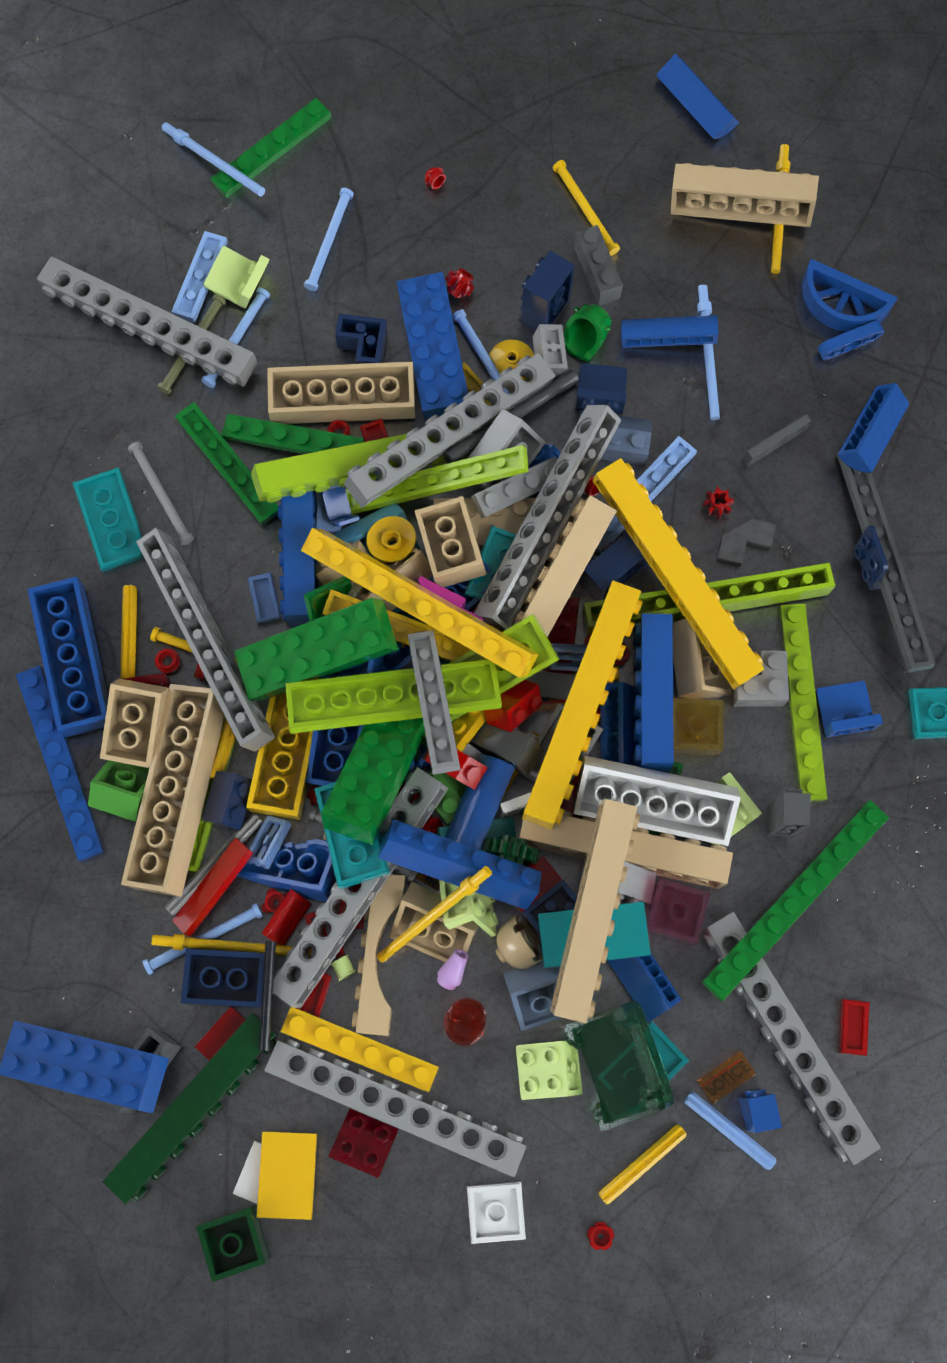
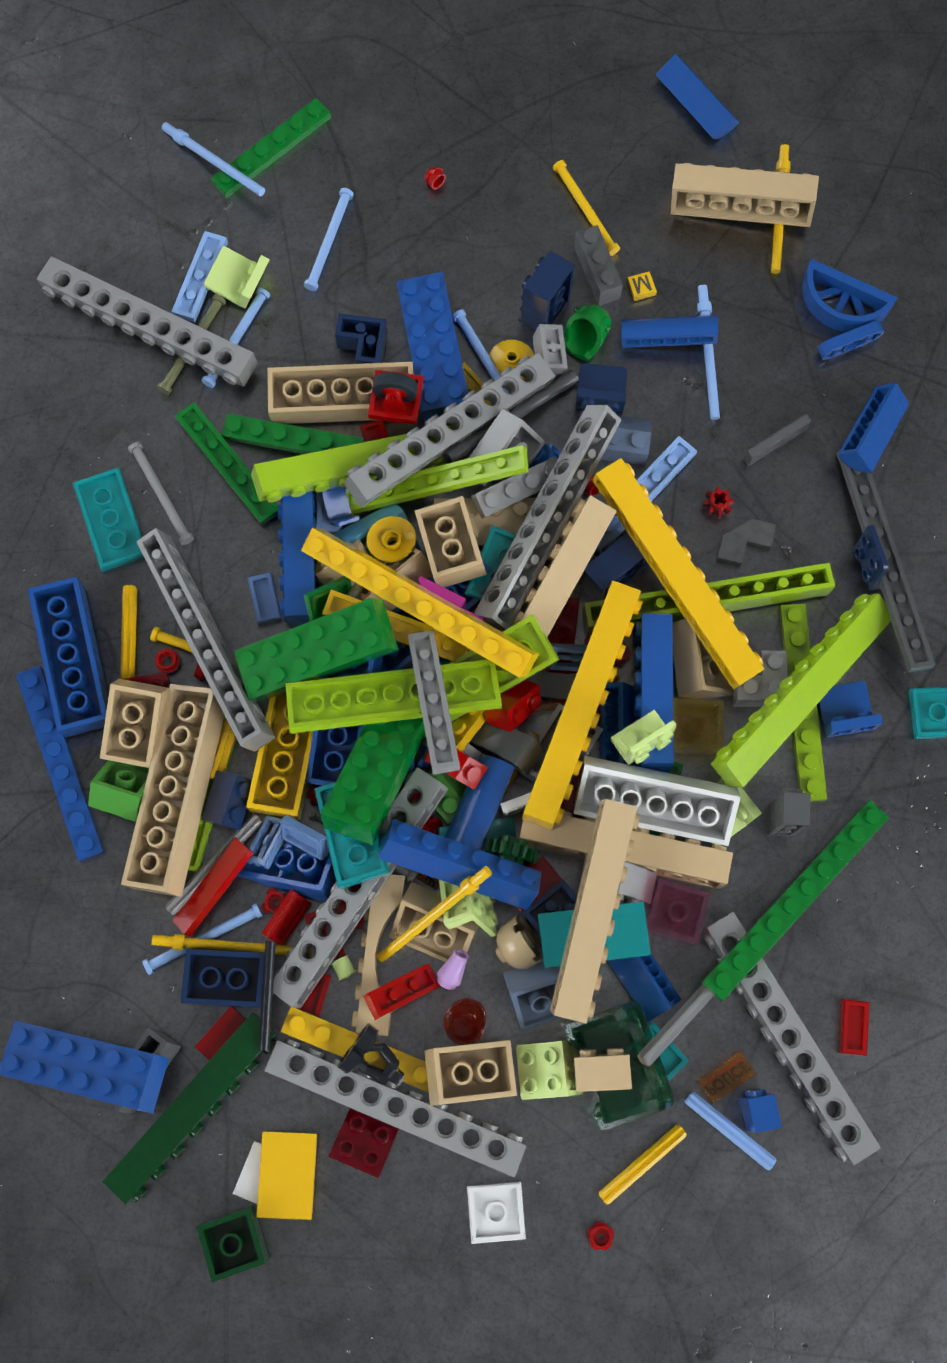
(304, 837): none -> medium blue tile
(339, 425): red plate -> none
(366, 1043): none -> black piece
(396, 397): none -> plate
(401, 991): none -> red plate
(459, 283): red gear -> none
(470, 1072): none -> tan brick
(602, 1071): none -> tan brick
(641, 286): none -> yellow tile
(642, 737): none -> yellowish green bracket
(675, 1026): none -> light grey axle
(801, 691): none -> lime brick

